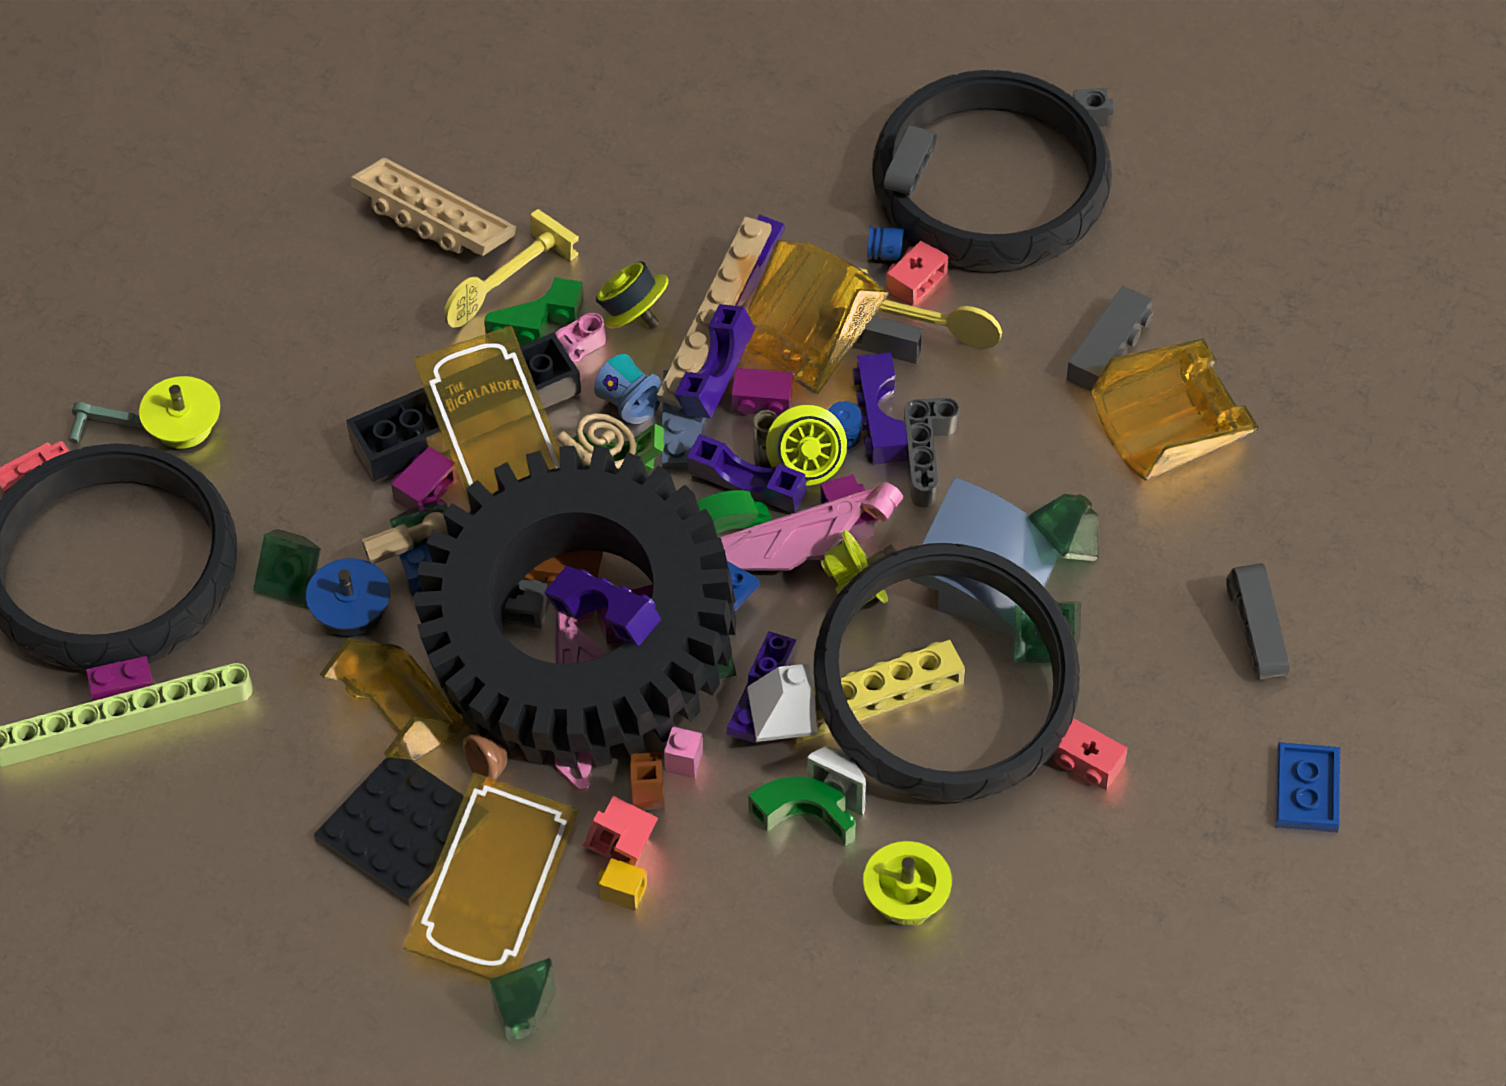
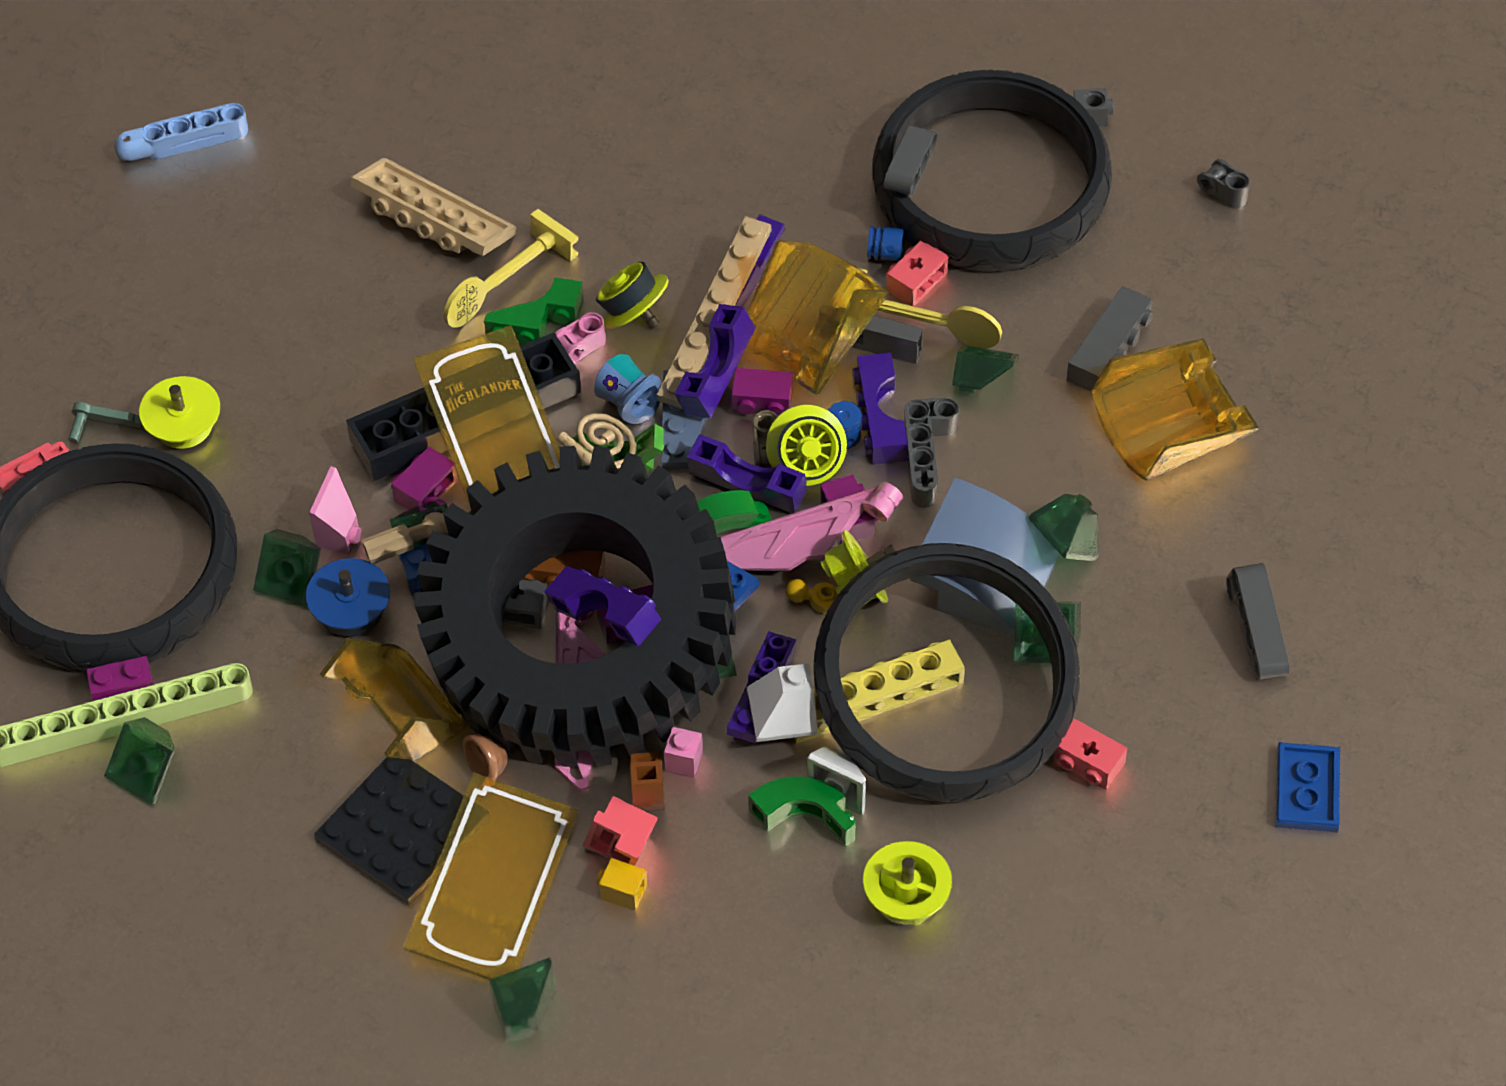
(141, 758): none -> clear green slope
(184, 133): none -> light blue piece
(333, 516): none -> bright pink slope
(798, 591): none -> yellow plate
(979, 367): none -> clear green slope
(1226, 184): none -> dark grey piece

